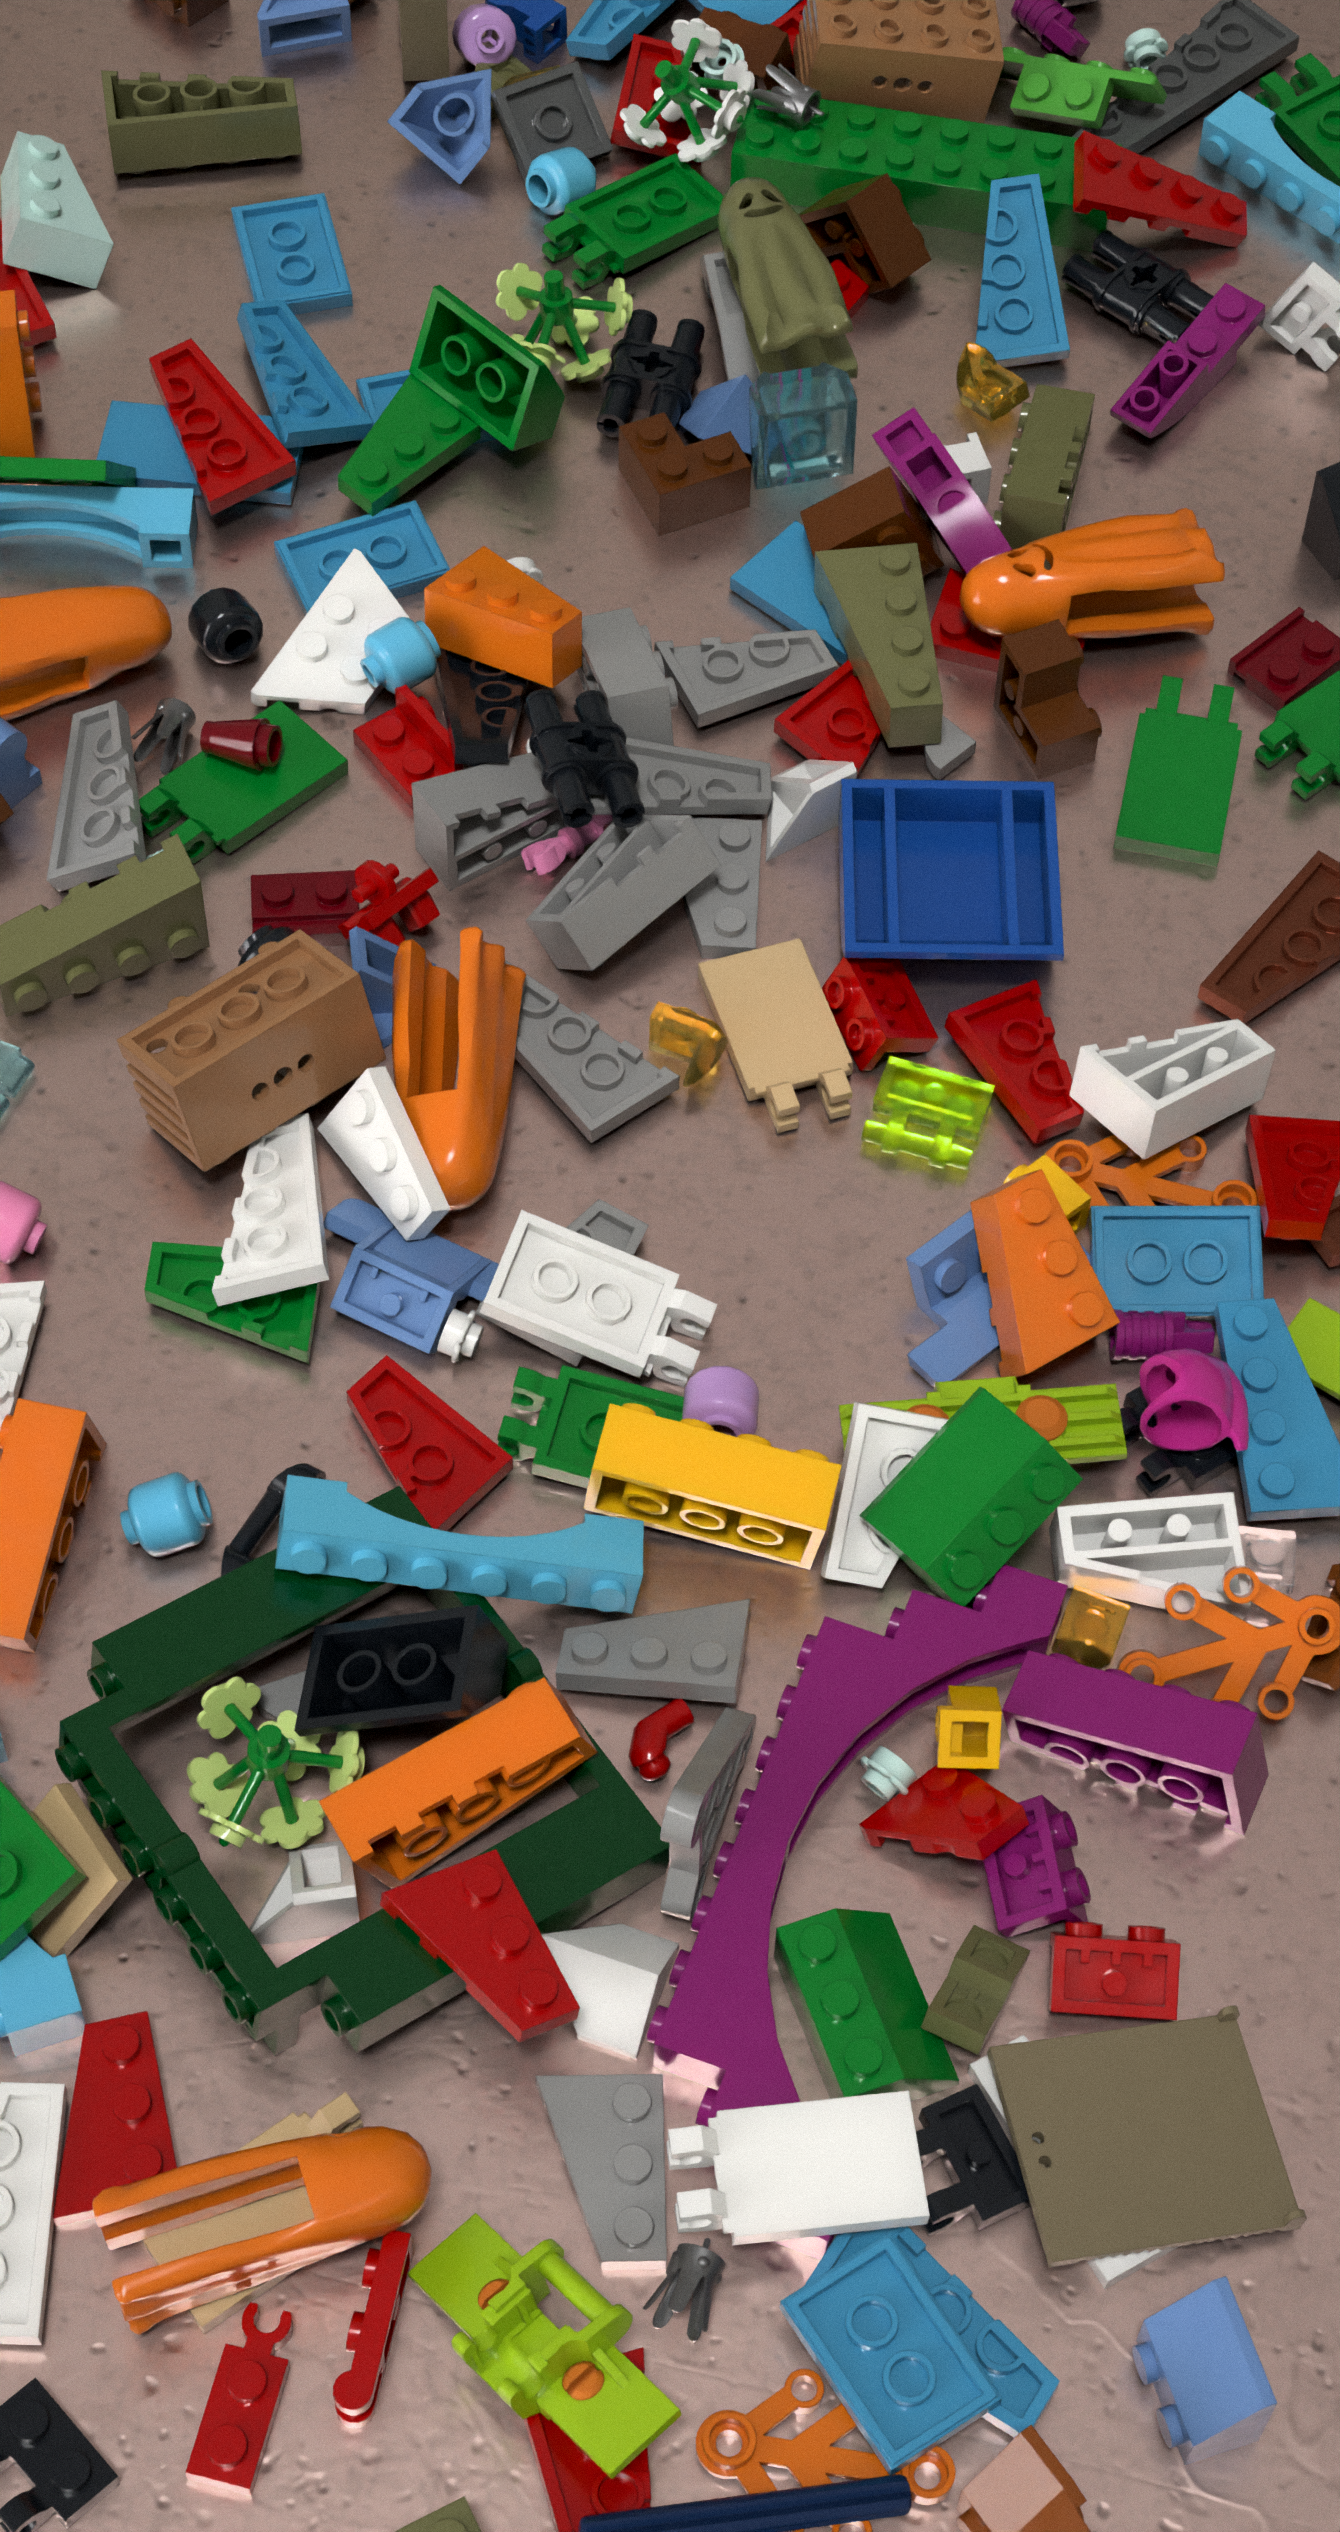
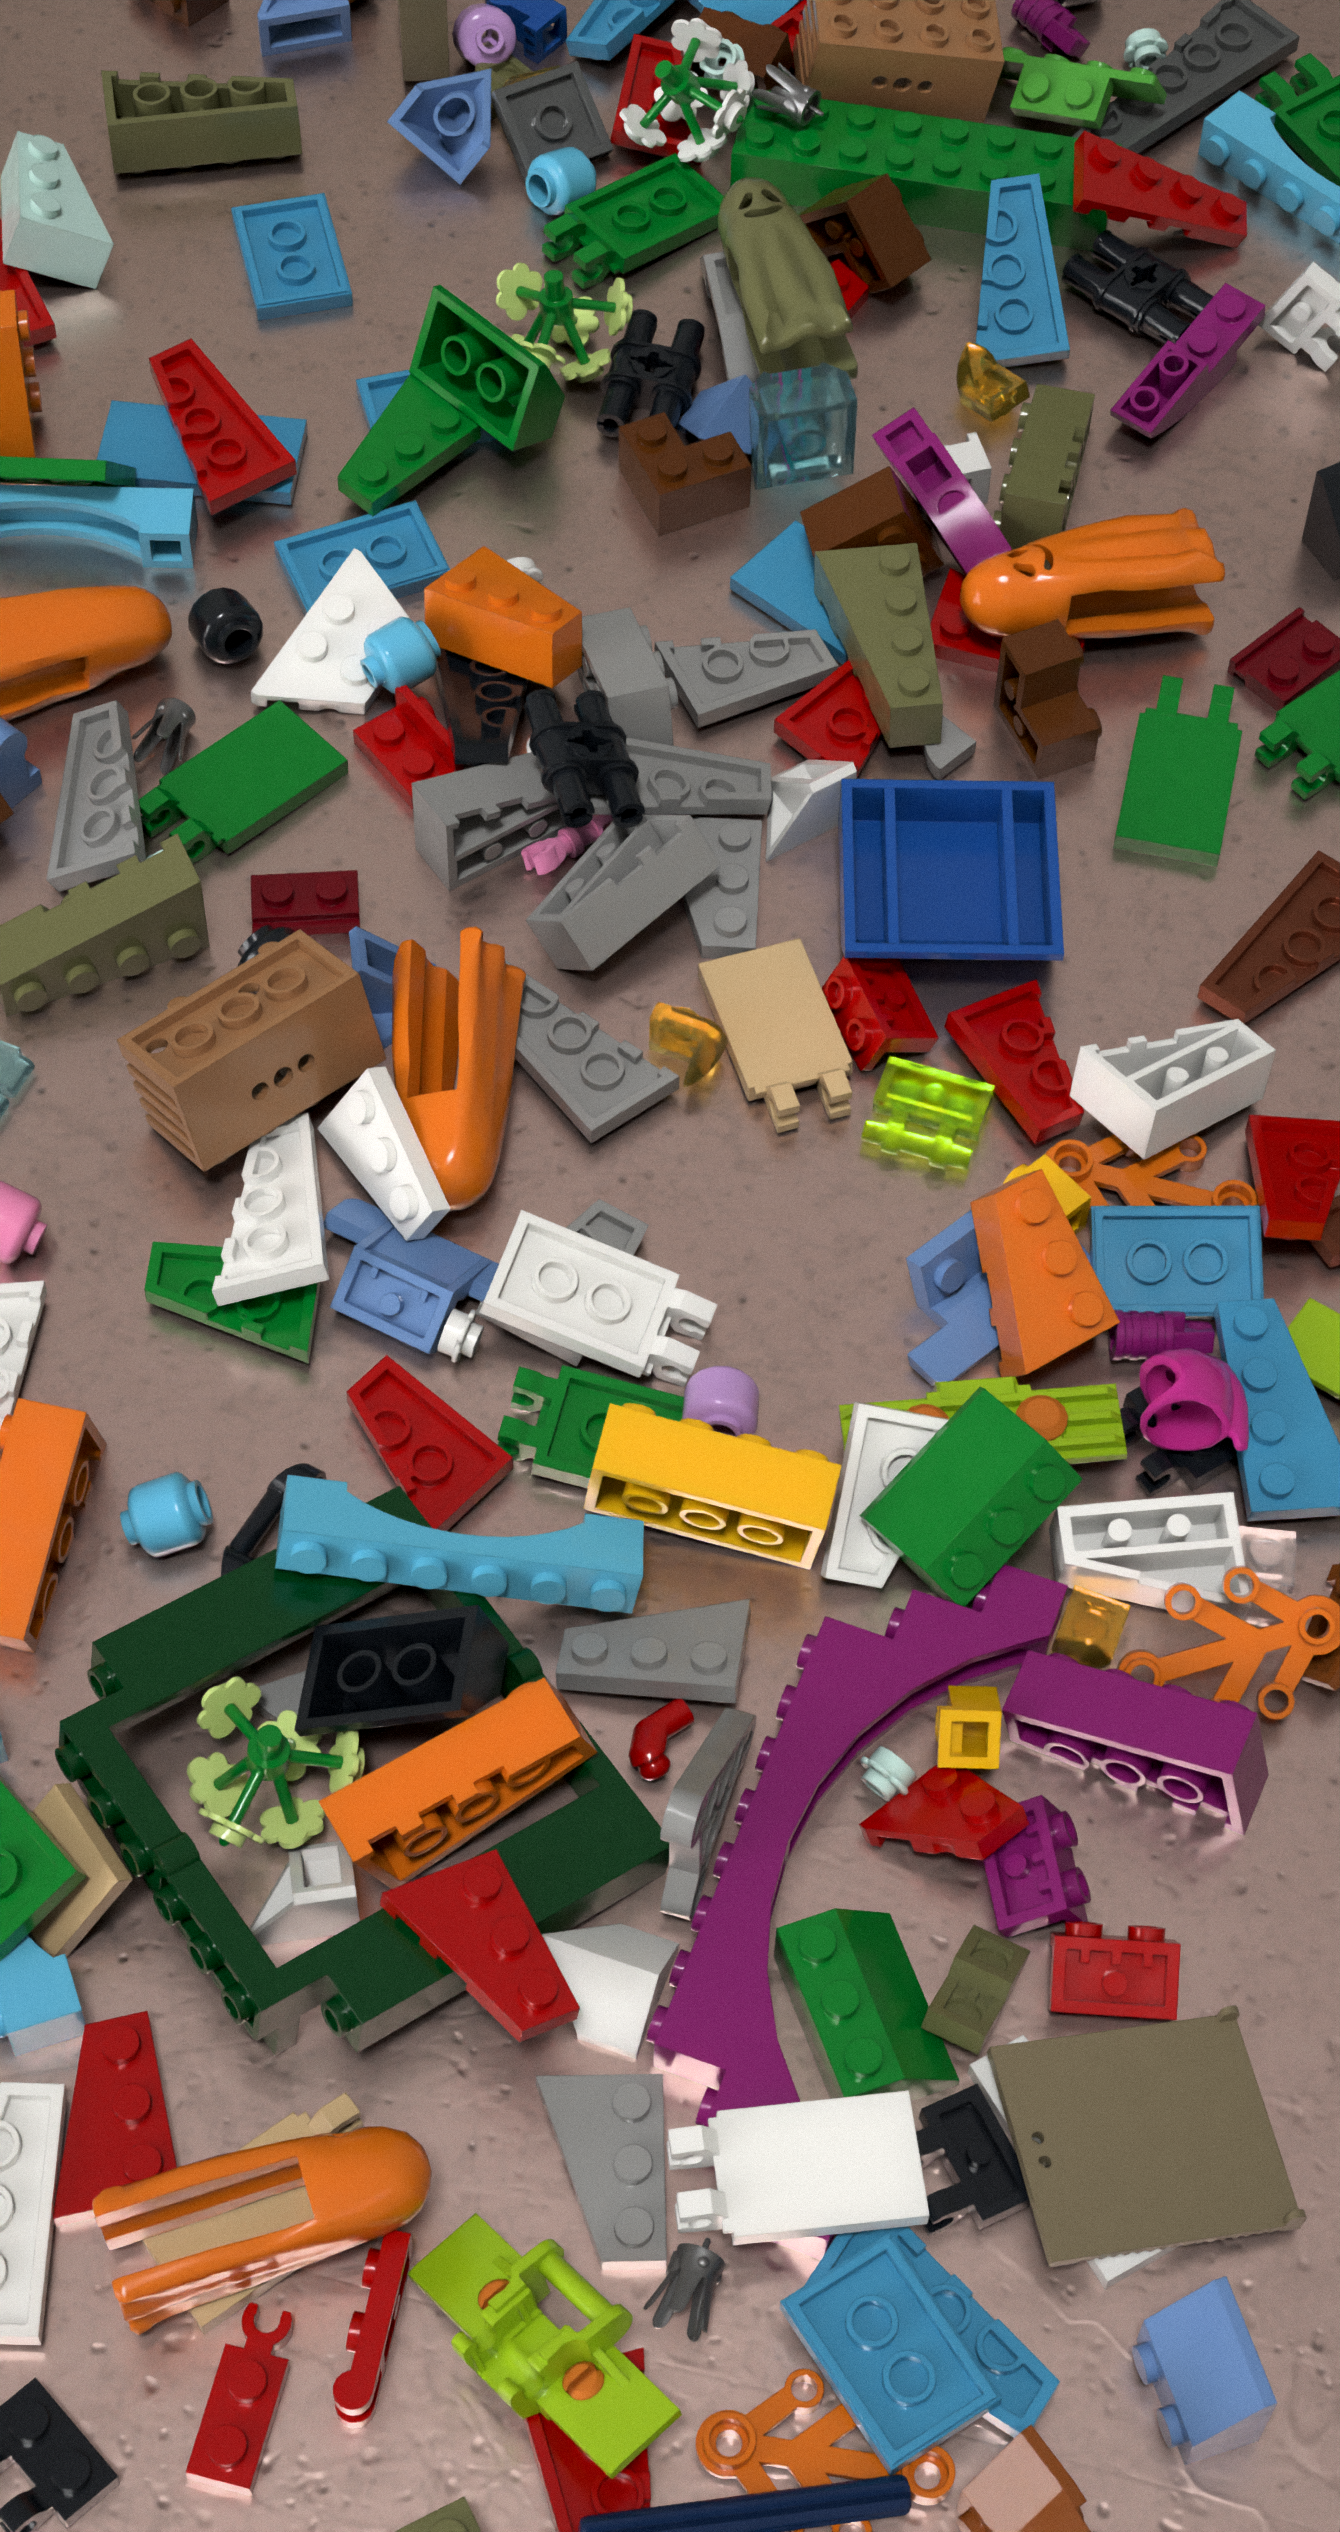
(245, 742): dark red cone -> none
(297, 380): dark azure wing -> none
(386, 898): red hips -> none

